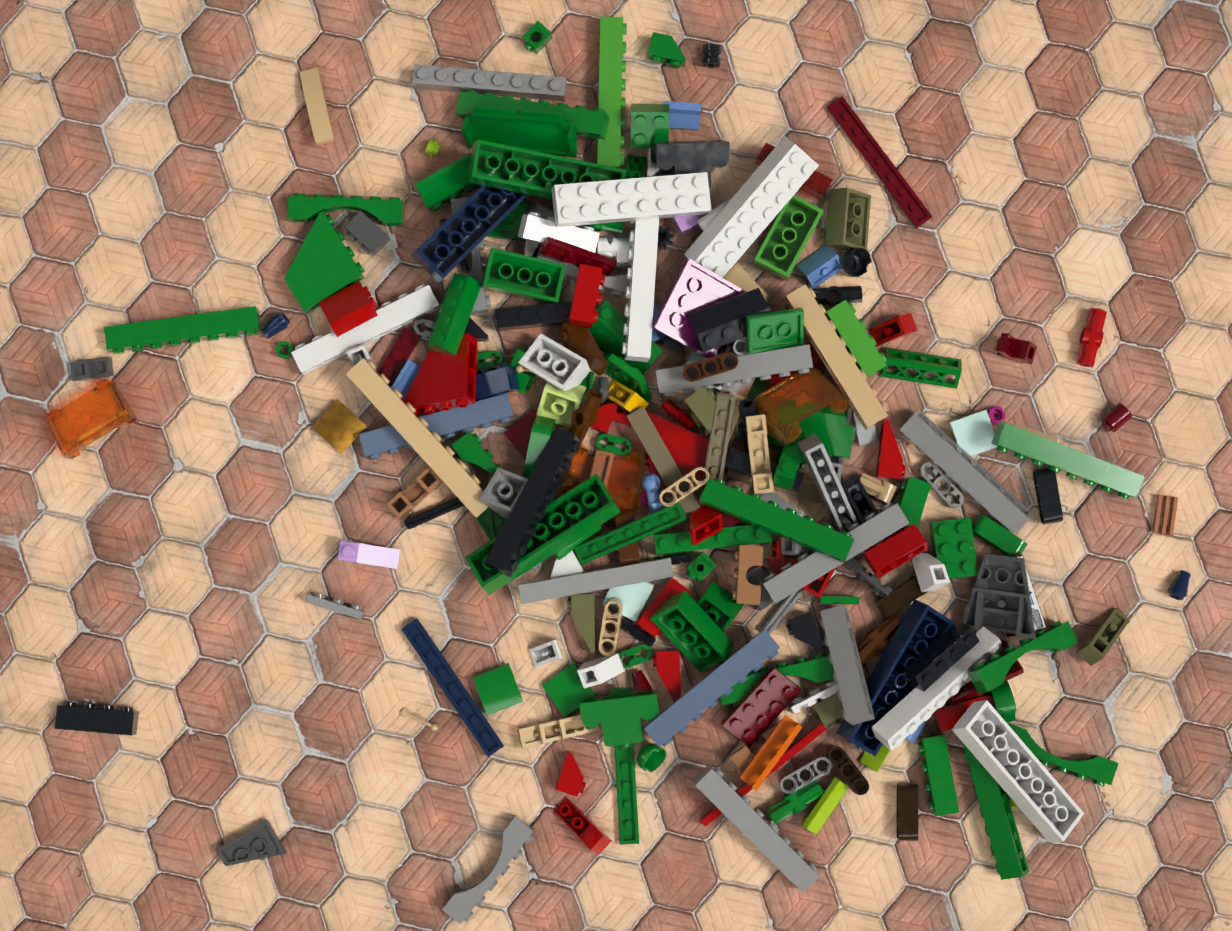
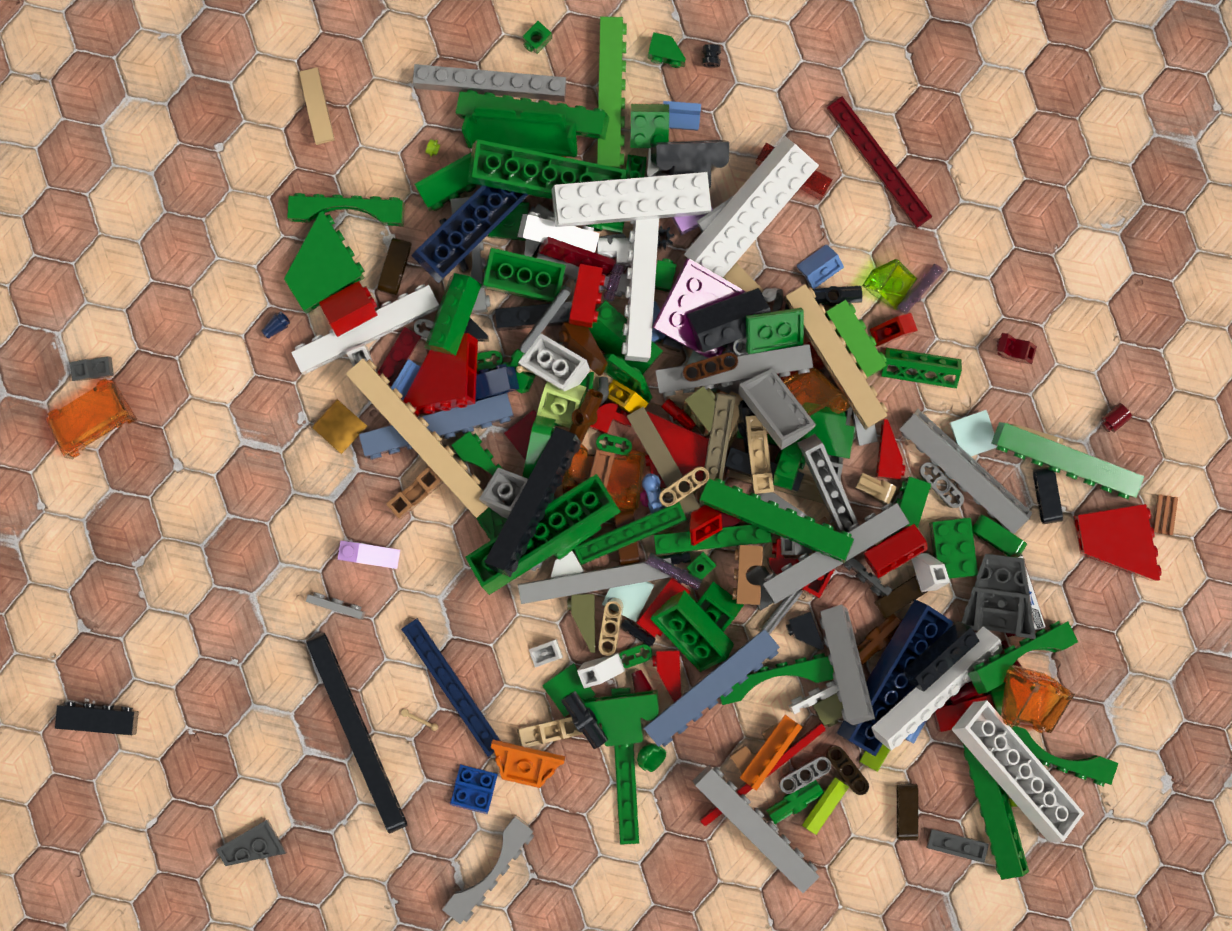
(183, 329): green brick -> none
(279, 350): green bush -> none
(356, 733): none -> black beam
(367, 233): dark grey brick -> none
(394, 266): none -> dark brown beam
(433, 513): black axle -> none
(474, 789): none -> blue slope
(497, 689): green slope -> none
(525, 764): none -> orange wing
(545, 319): none -> tile
(571, 777): red slope -> none
(582, 826): red slope -> none
(584, 719): none -> black piece
(613, 282): none -> clear purple axle
(665, 275): none -> green slope
(680, 575): none -> clear purple pin
(761, 706): dark red plate -> none
(774, 294): none -> light grey piece
(776, 408): none -> light grey slope
(788, 237): bright green brick -> none
(838, 600): green tile -> none
(847, 219): olive slope -> none
(855, 262): black hair -> none
(858, 499): black slope -> none
(890, 283): none -> clear neon green slope
(916, 293): none -> pin
(939, 775): green brick -> none
(957, 845): none -> dark grey plate
(1000, 414): dark pink plate -> none
(1033, 699): none -> clear orange windscreen
(1091, 337): red piece -> none
(1103, 637): olive slope -> none
(1120, 539): none -> red slope
(1179, 587): dark blue cone -> none

